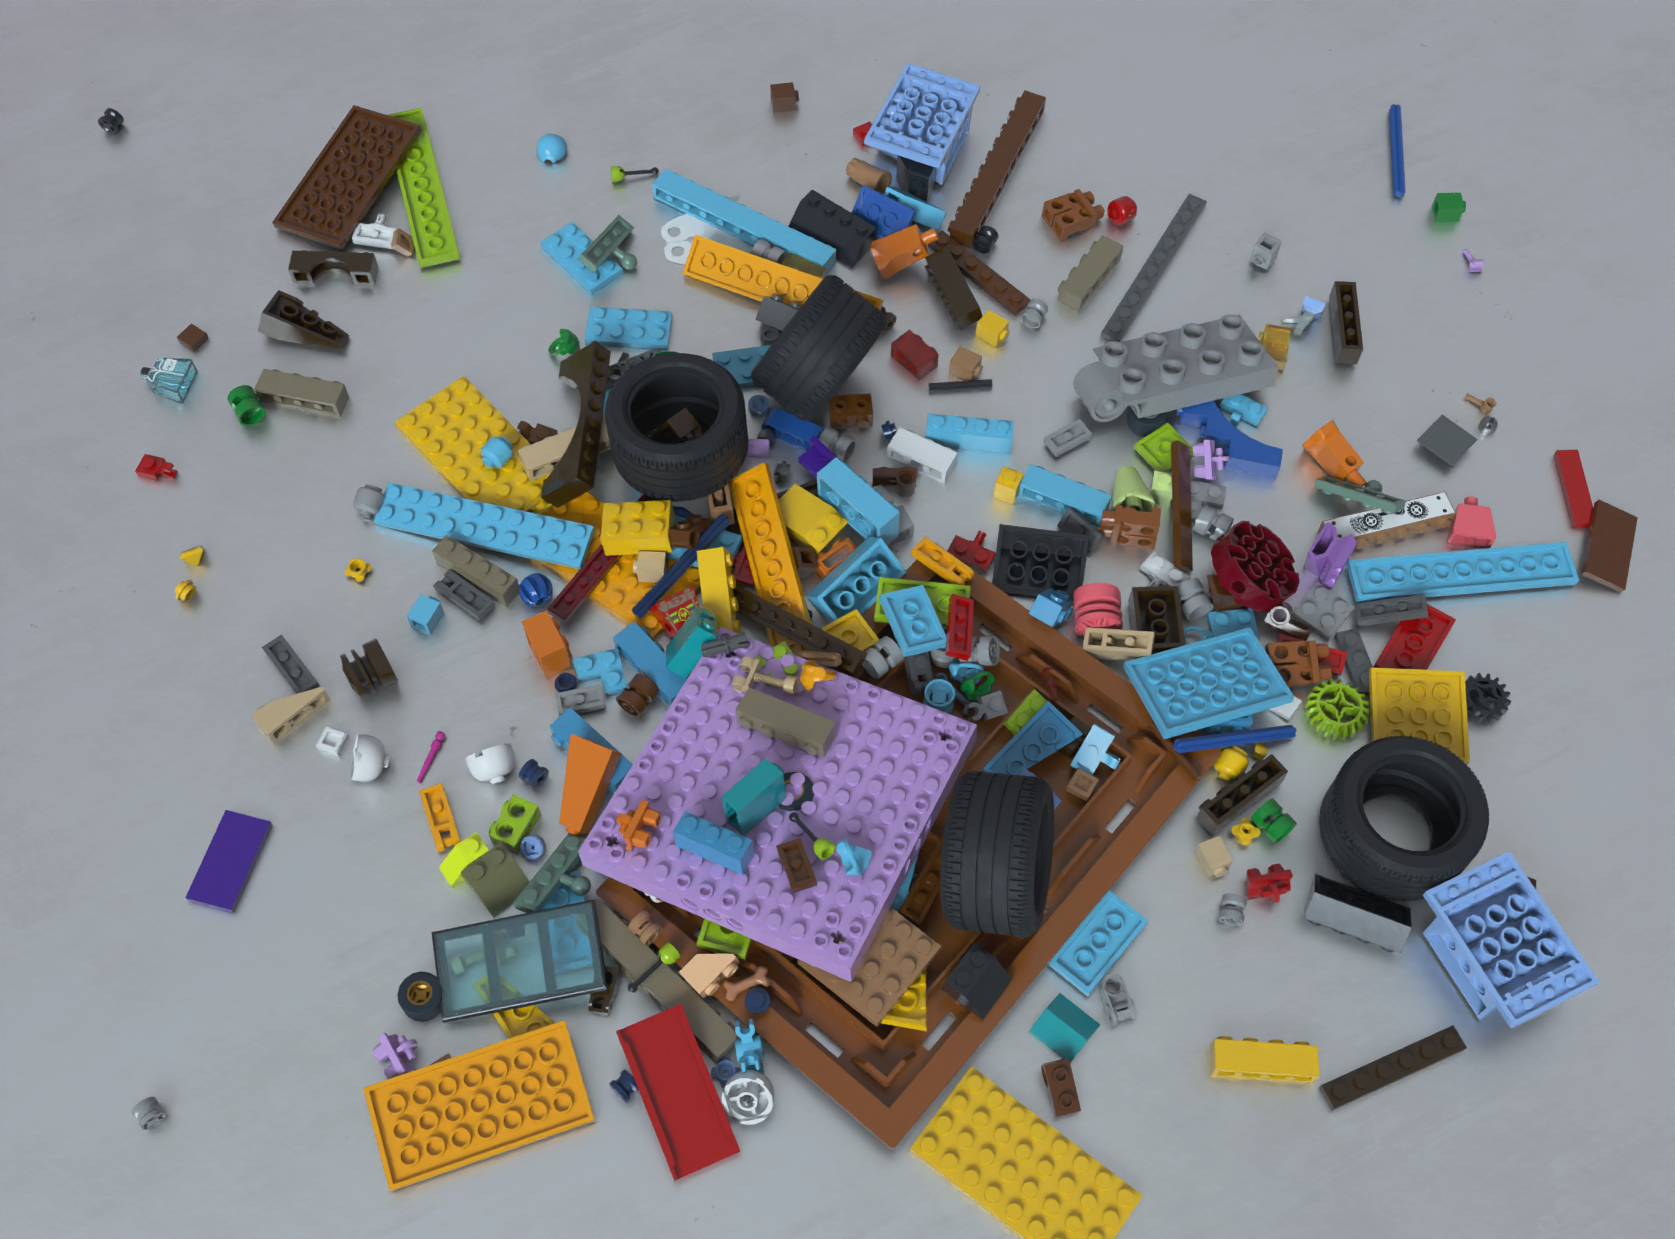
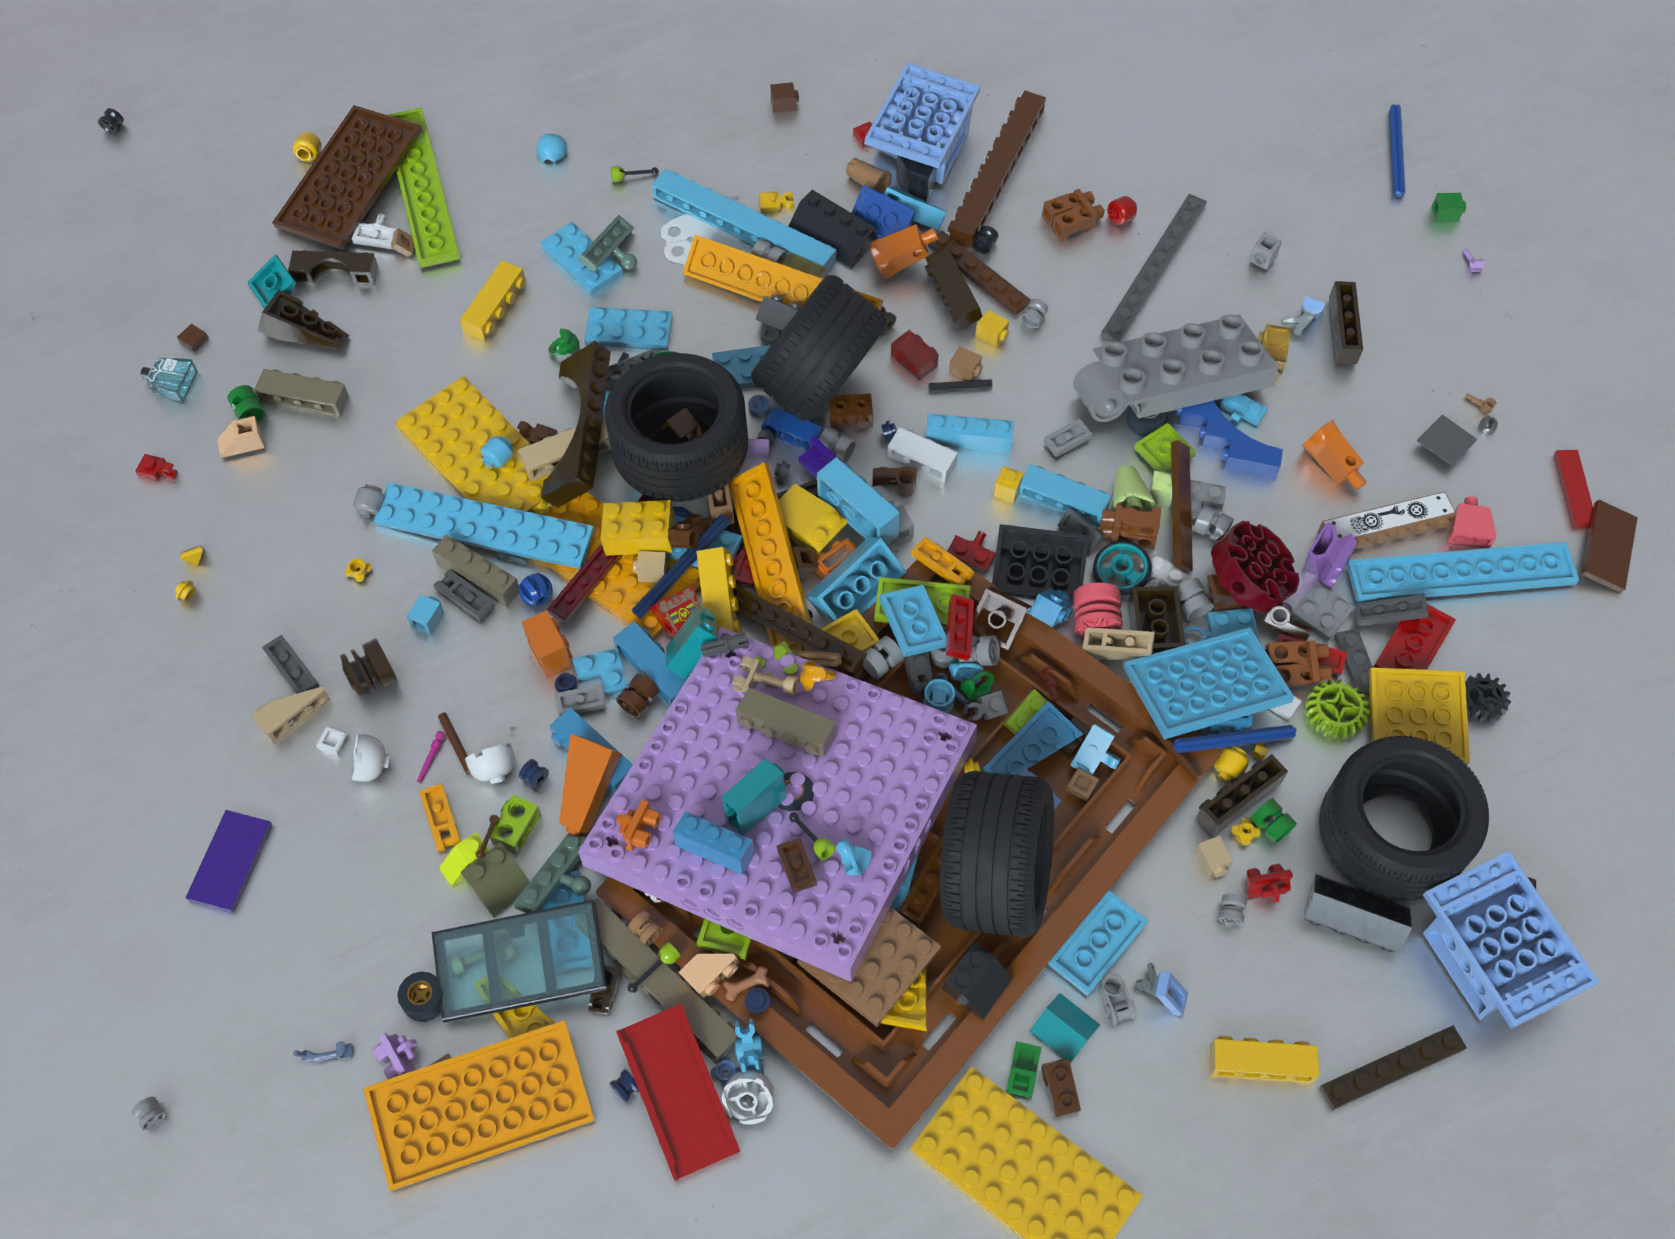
(240, 437): none -> light nougat slope
(270, 279): none -> teal slope
(307, 146): none -> yellow head
(342, 1051): none -> sand blue piece
(454, 740): none -> reddish brown bar
(493, 300): none -> yellow brick
(494, 820): none -> reddish brown hinge
(504, 557): none -> clear light blue hand
(532, 847): medium blue tile -> none
(773, 202): none -> yellow plate
(971, 766): none -> yellow plate
(1000, 616): none -> reddish brown slope
(1023, 1069): none -> green slope
(1089, 273): dark tan brick -> none
(1125, 550): none -> teal wheel
(1165, 988): none -> light blue piece
(1207, 450): lavender hips -> none
(1369, 495): sand green plate -> none

